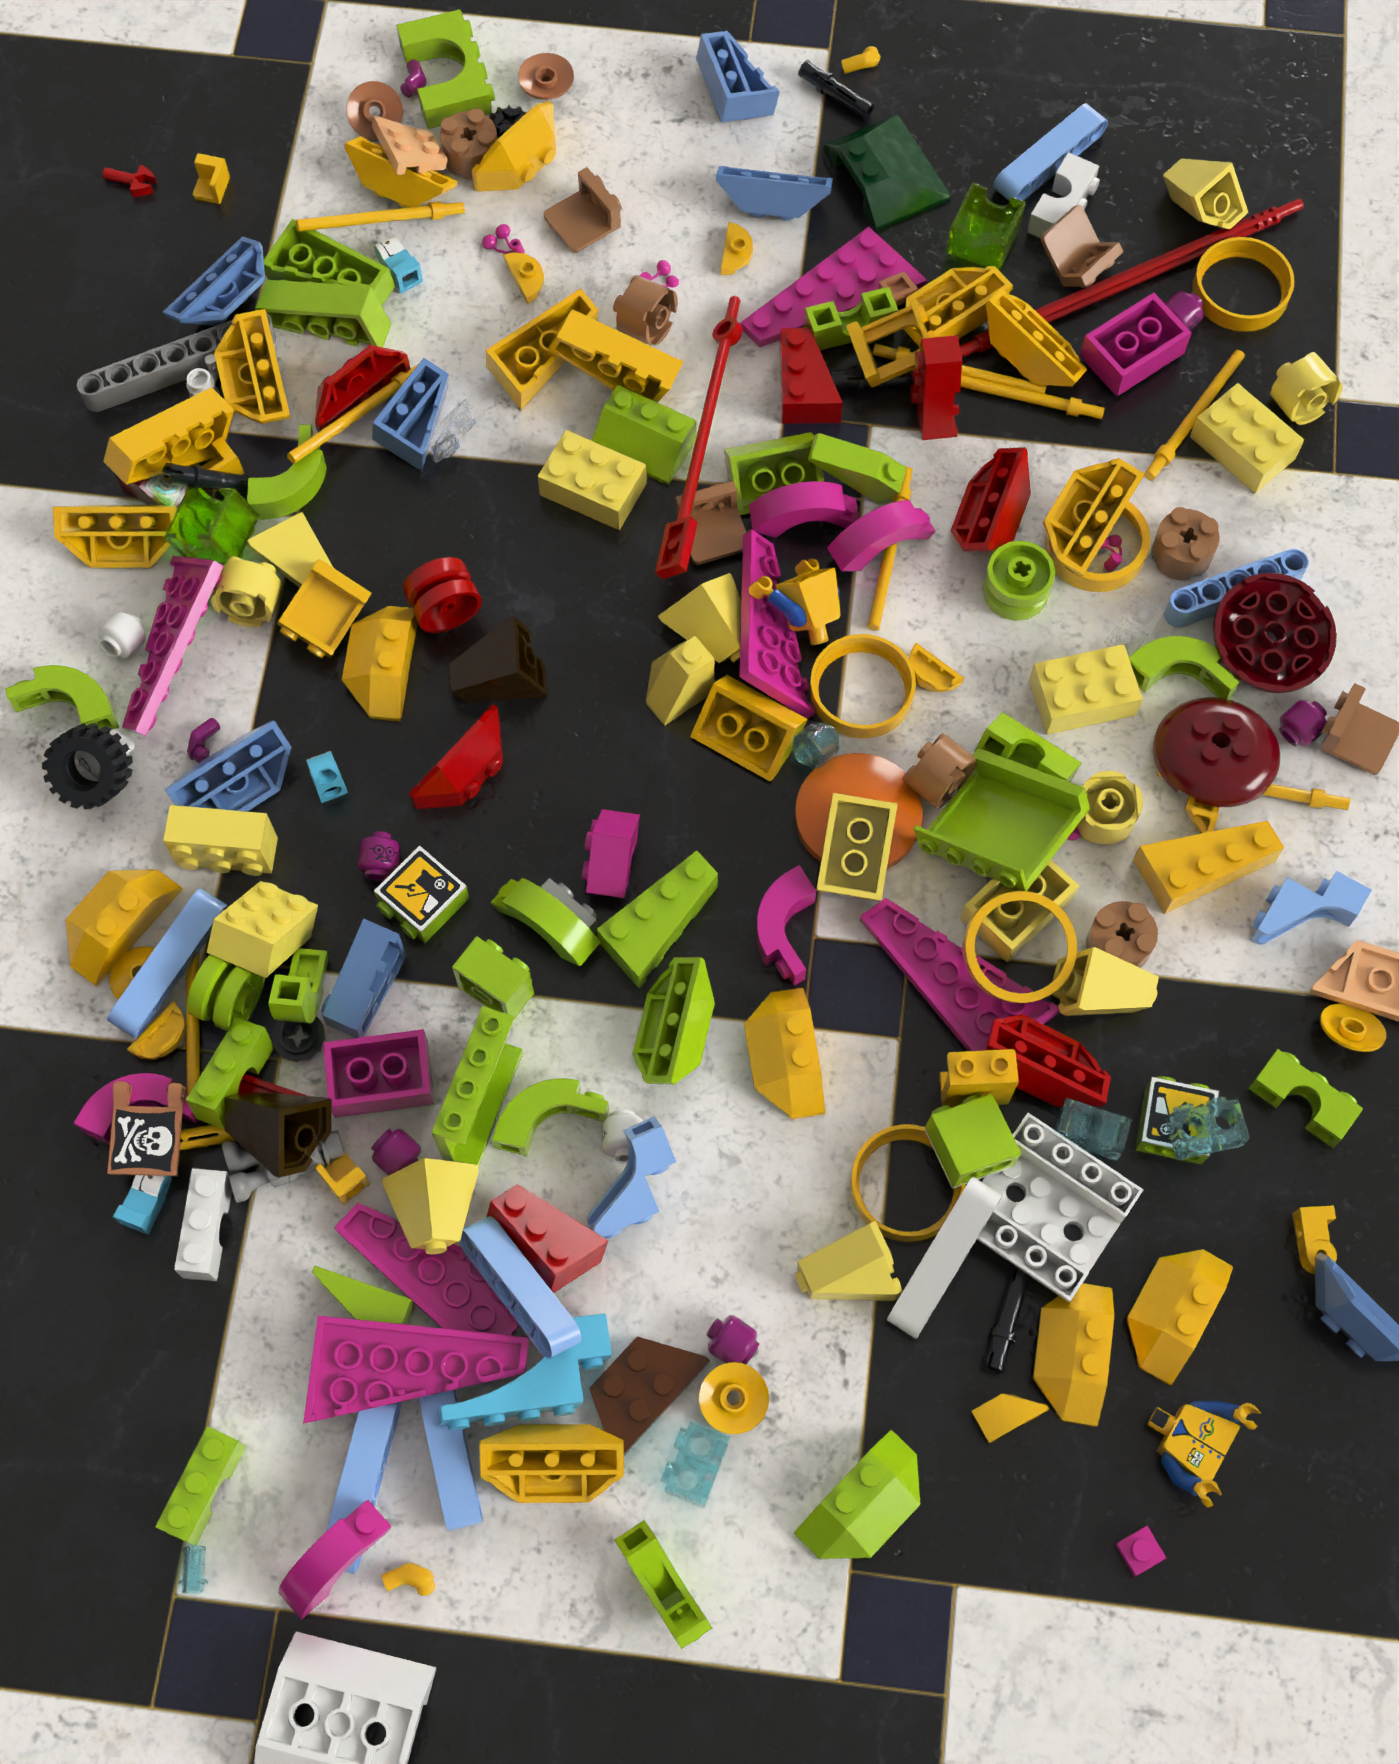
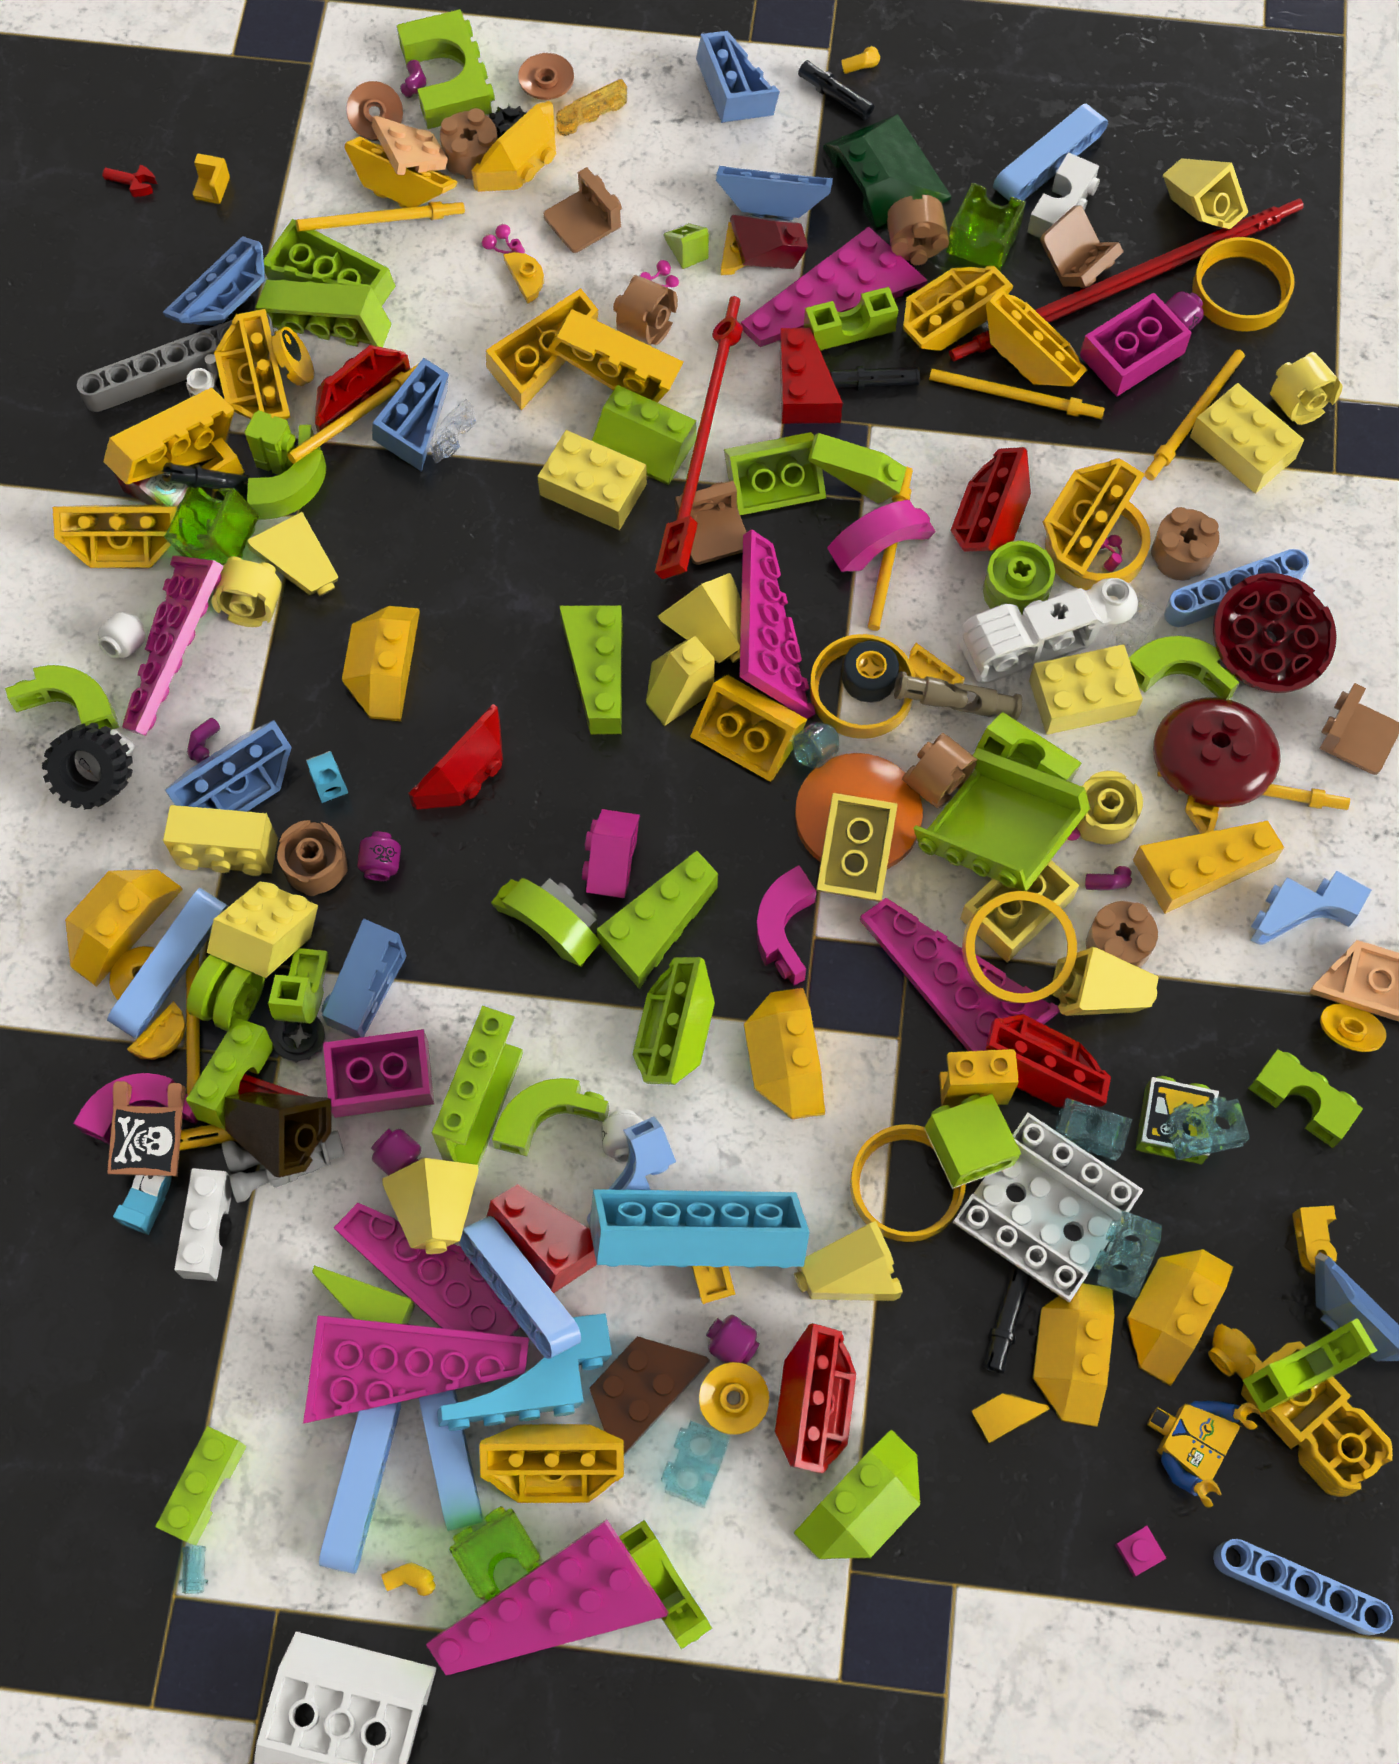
(270, 442): none -> lime brick
(293, 355): none -> yellow tile
(317, 873): none -> medium nougat brick
(323, 609): yellow panel -> none
(330, 1556): dark pink arch -> none
(343, 1178): yellow panel -> none
(400, 263): medium azure leg -> none
(421, 895): piece -> none
(442, 594): red wheel -> none
(482, 1549): none -> clear neon green piece
(493, 977): lime brick -> none
(499, 667): dark brown slope -> none
(569, 1597): none -> dark pink wing
(591, 107): none -> clear yellow hinge
(596, 656): none -> lime wedge
(688, 244): none -> lime slope
(698, 1228): none -> medium azure brick
(713, 1282): none -> yellow bracket
(769, 241): none -> dark red slope
(802, 503): dark pink arch -> none
(805, 600): yellow torso -> none
(816, 1399): none -> red wedge
(862, 336): yellow panel -> none
(878, 663): none -> black wheel
(894, 354): yellow bar -> none
(900, 286): nougat tile -> none
(917, 228): none -> medium nougat brick
(935, 386): red wedge -> none
(940, 693): none -> dark tan piece
(944, 1257): white beam -> none
(1006, 642): none -> white brick
(1119, 880): none -> magenta arm
(1134, 1255): none -> clear light blue brick
(1303, 723): magenta head -> none
(1309, 1366): none -> lime arch
(1315, 1419): none -> yellow brick
(1319, 1587): none -> light blue beam

